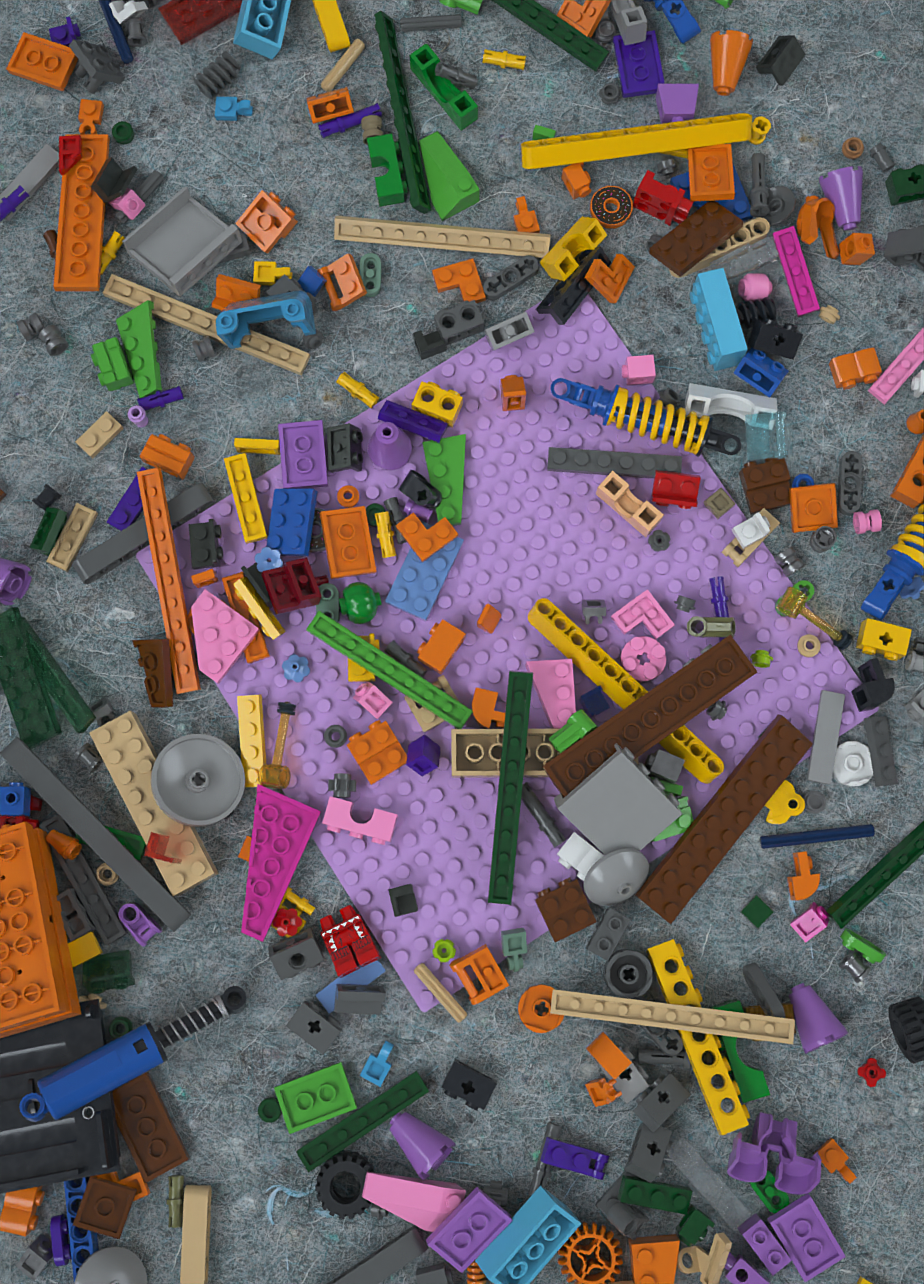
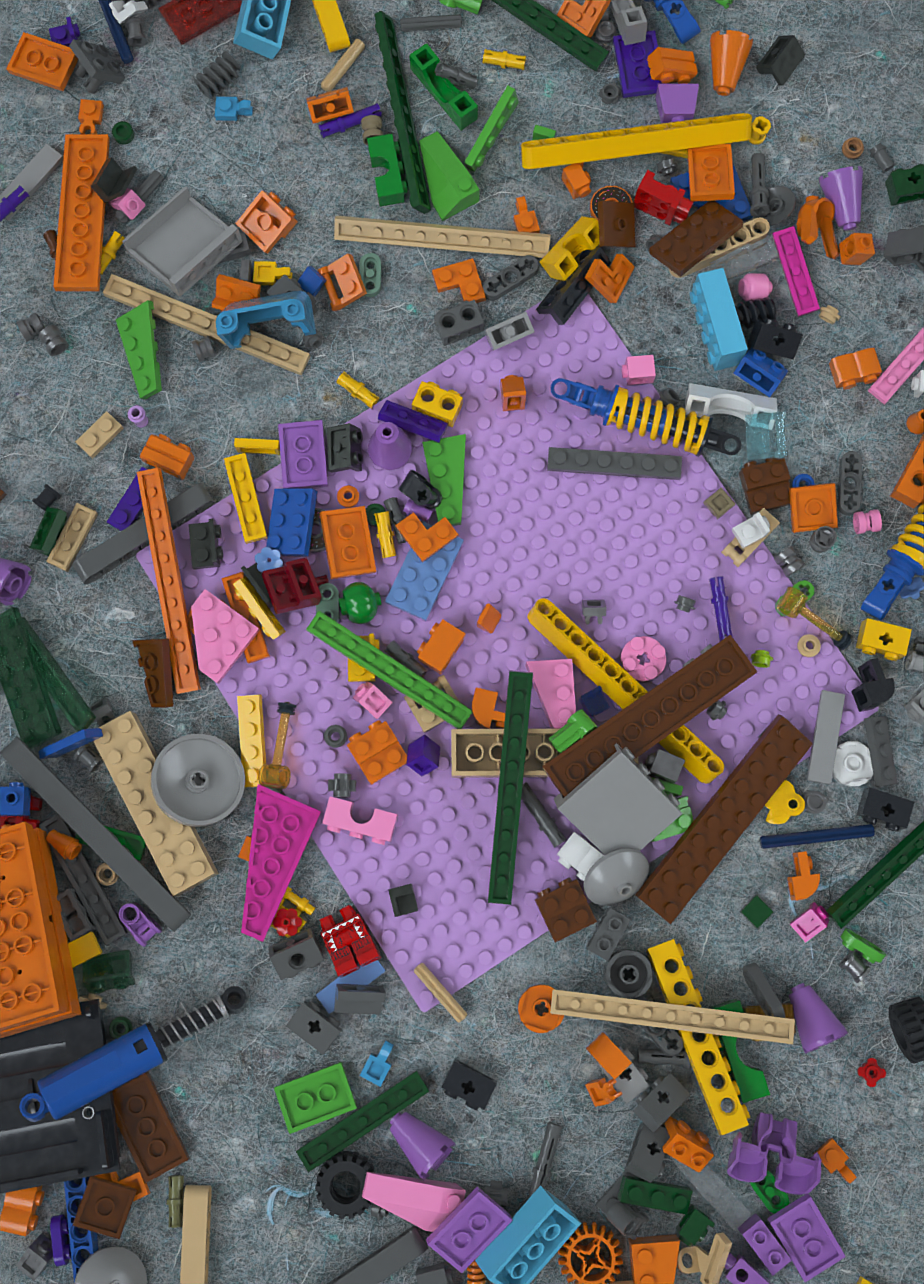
(69, 152): red tile -> none
(70, 743): none -> blue tile
(112, 364): bright green brick -> none
(157, 846): clear red panel -> none
(161, 398): dark purple pin -> none
(204, 578): orange tile -> none
(246, 271): none -> flat silver tile
(269, 1110): dark green tile -> none
(300, 672): medium blue plant -> none
(428, 344): pearl dark grey panel -> none
(448, 945): lime plate -> none
(485, 969): orange plate -> none
(492, 128): none -> bright green wing
(514, 943): sand green plate -> none
(574, 1158): dark purple plate -> none
(616, 224): none -> reddish brown plate
(639, 514): light nougat arch -> none
(646, 610): bright pink plate -> none
(655, 545): dark grey plate -> none
(672, 65): none -> orange brick
(675, 489): red bracket -> none
(687, 1145): none -> orange bracket
(712, 626): olive piece -> none
(899, 809): none -> black brick

